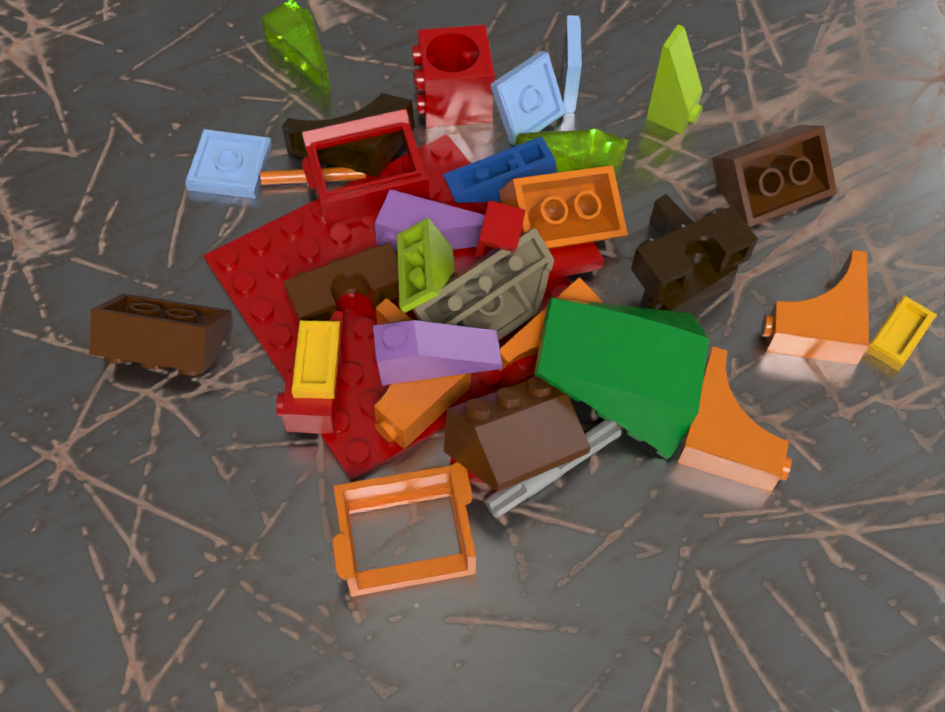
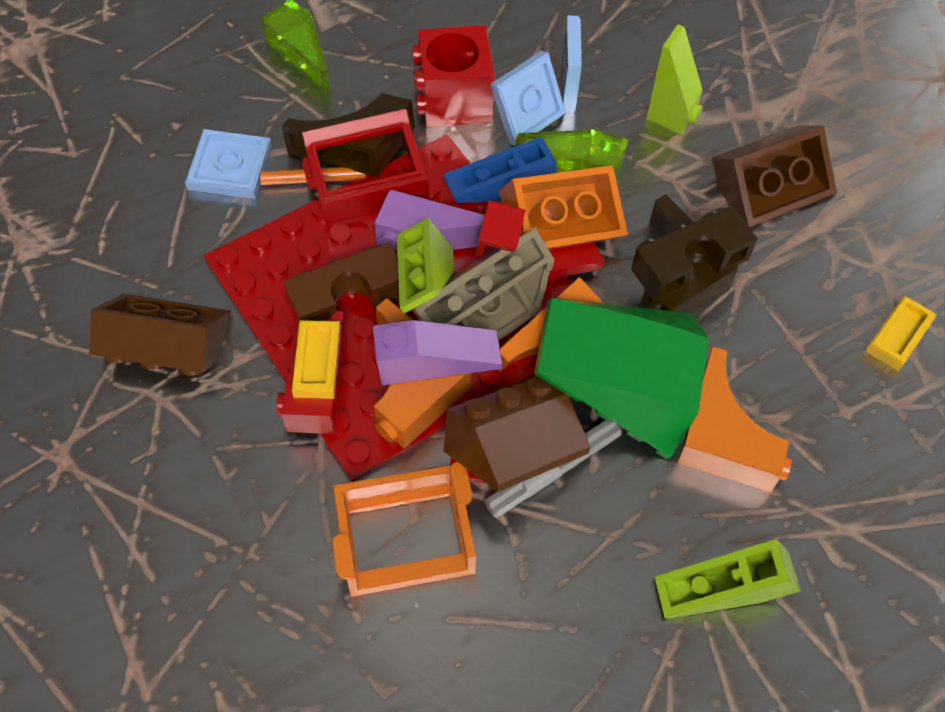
(728, 581): none -> lime slope
(825, 326): orange arch -> none

